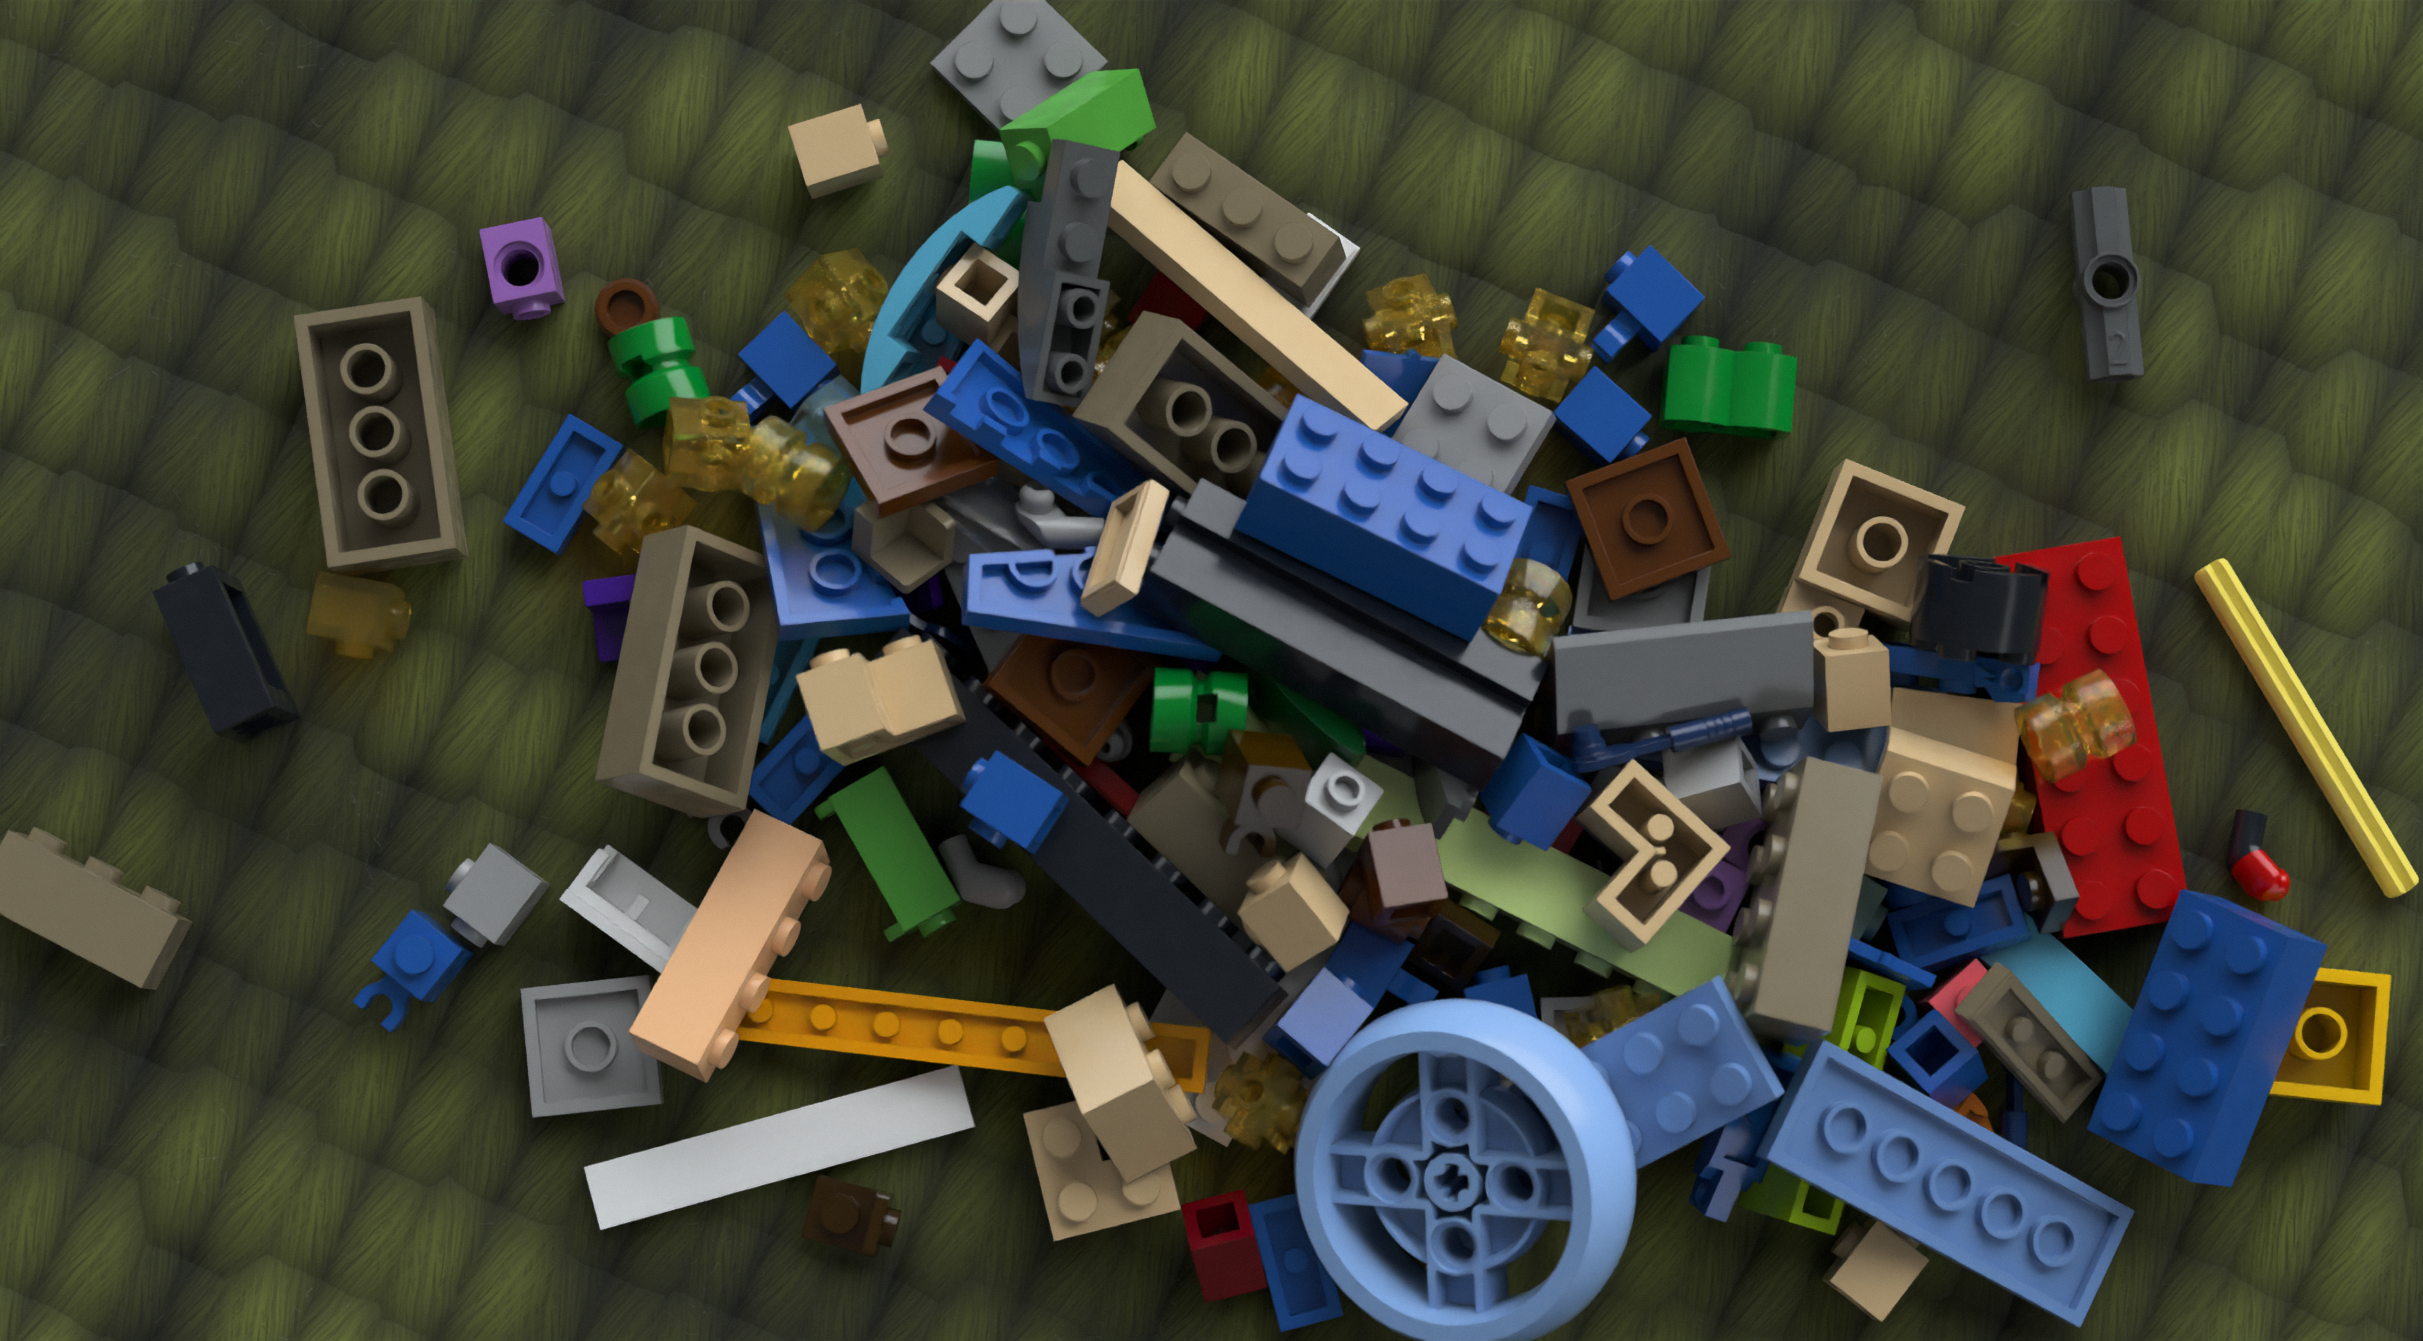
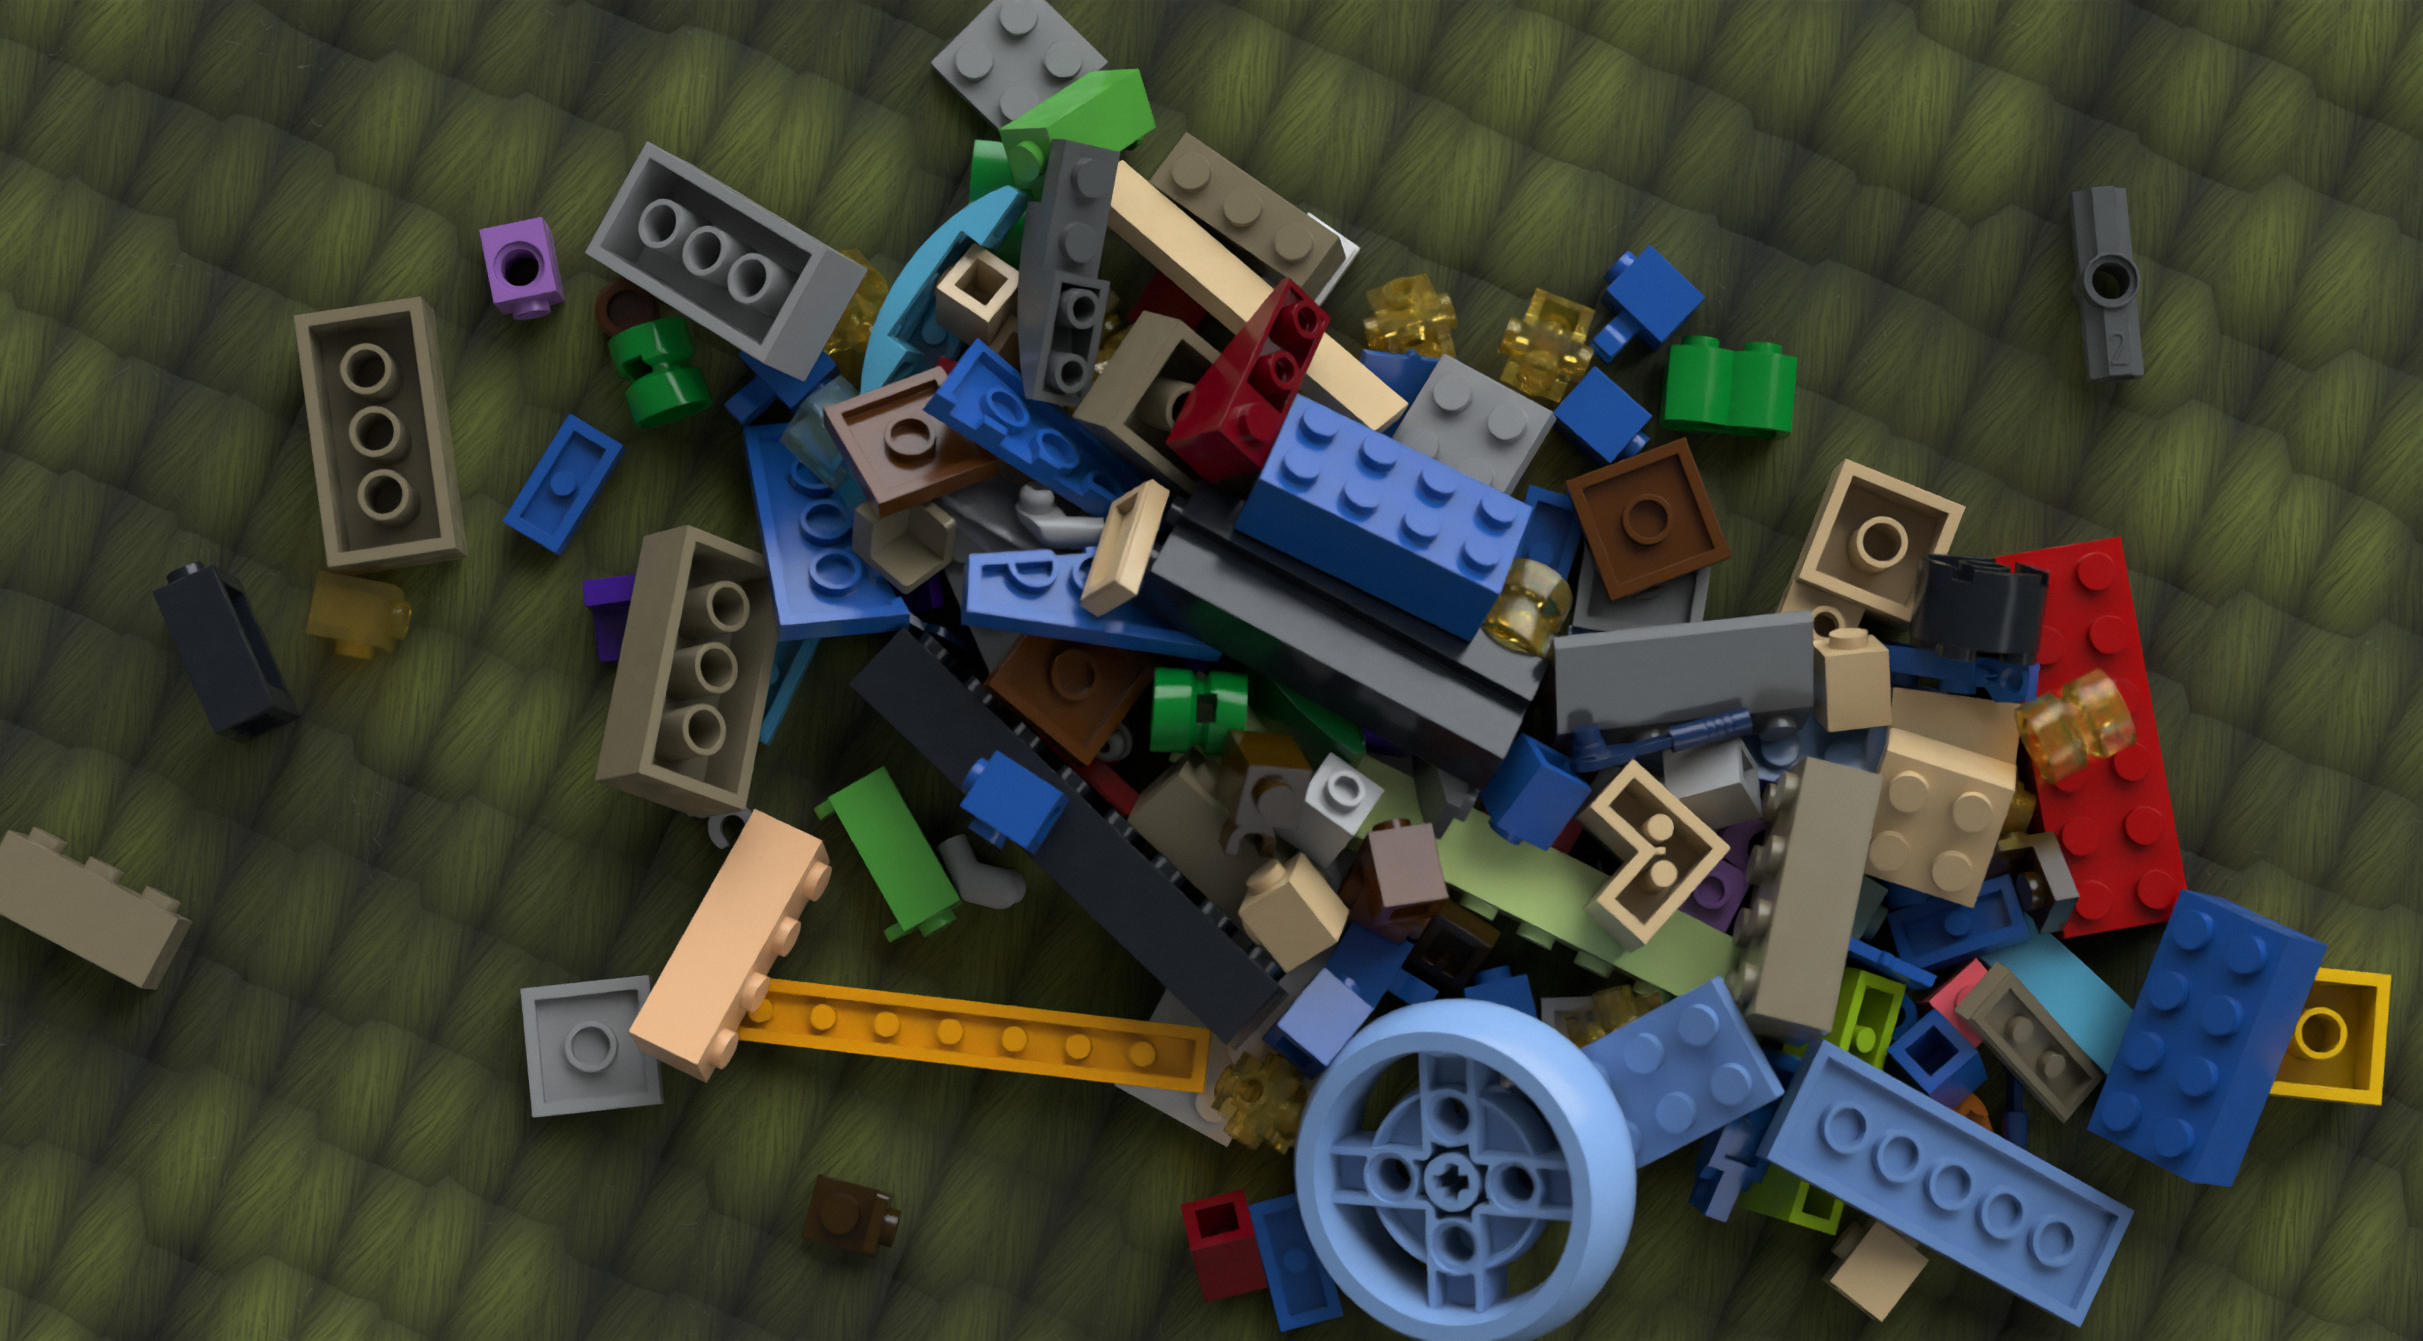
(418, 962): blue brick -> none
(492, 896): light grey brick -> none
(630, 906): white hinge -> none
(635, 503): clear yellow brick -> none
(703, 441): clear yellow brick -> none
(726, 262): none -> light grey brick
(779, 1147): white tile -> none
(792, 774): blue plate -> none
(799, 478): clear yellow wheel -> none
(839, 150): tan brick -> none
(880, 703): tan brick -> none
(1083, 1188): tan brick -> none
(1121, 1083): tan brick -> none
(1250, 387): none -> dark red slope
(2250, 863): arm -> none
(2306, 728): light yellow axle -> none

